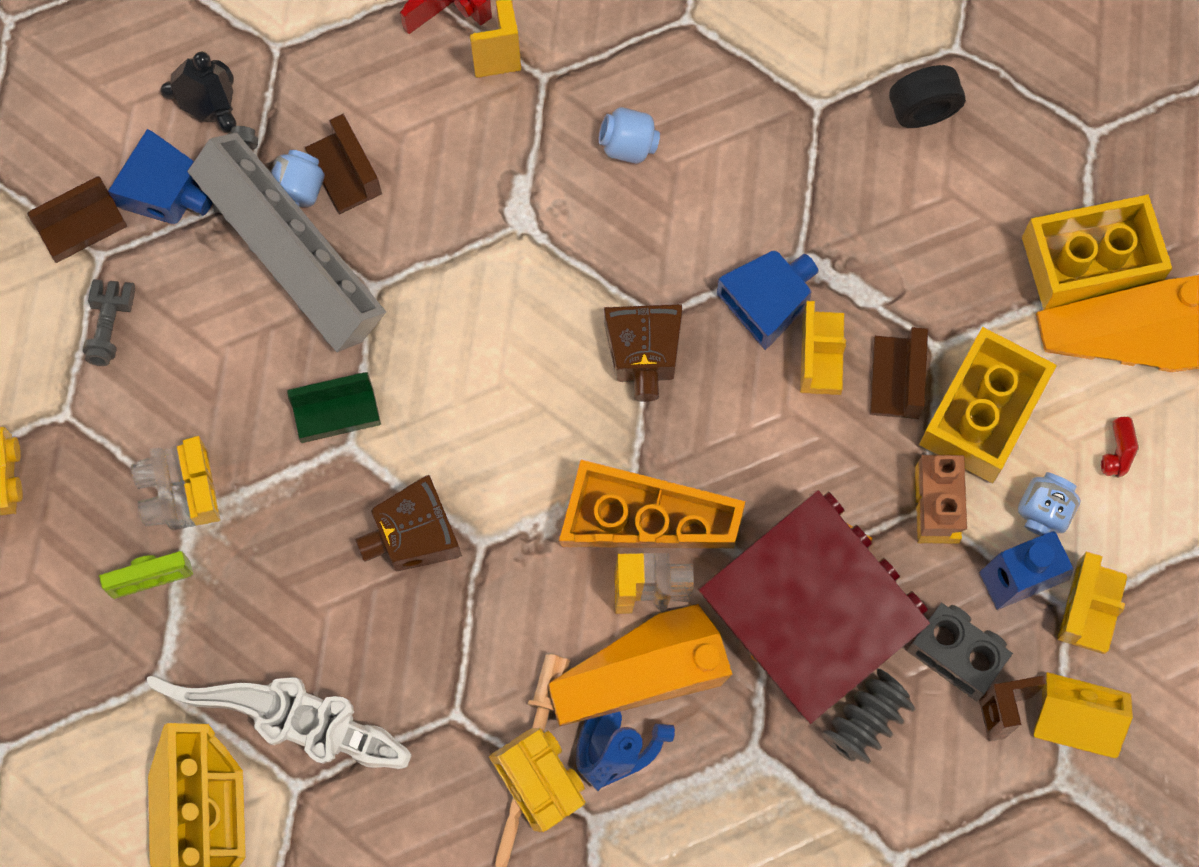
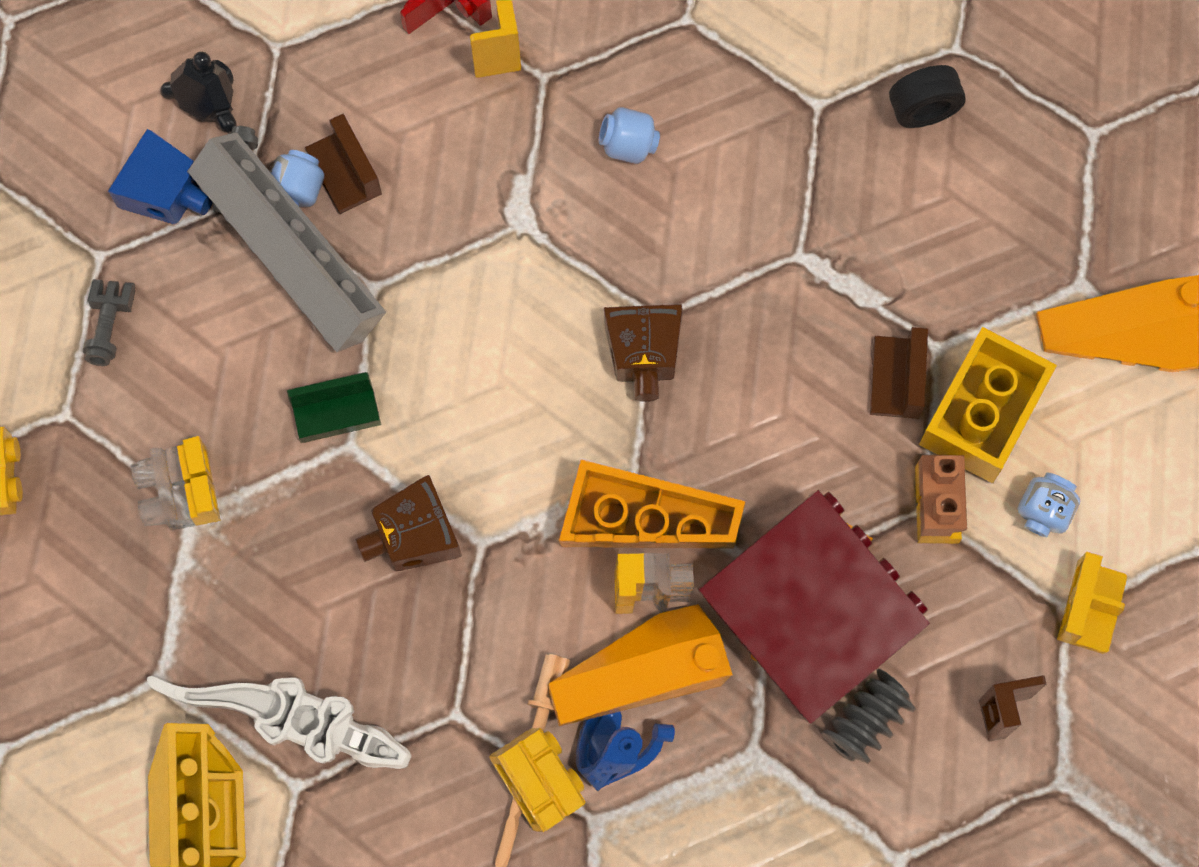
(77, 219): reddish brown panel -> none
(145, 574): lime plate -> none
(768, 294): blue torso -> none
(822, 351): yellow panel -> none
(953, 660): dark grey brick -> none
(1030, 570): blue torso -> none
(1083, 715): yellow panel -> none
(1095, 251): yellow brick -> none
(1126, 449): red arm -> none

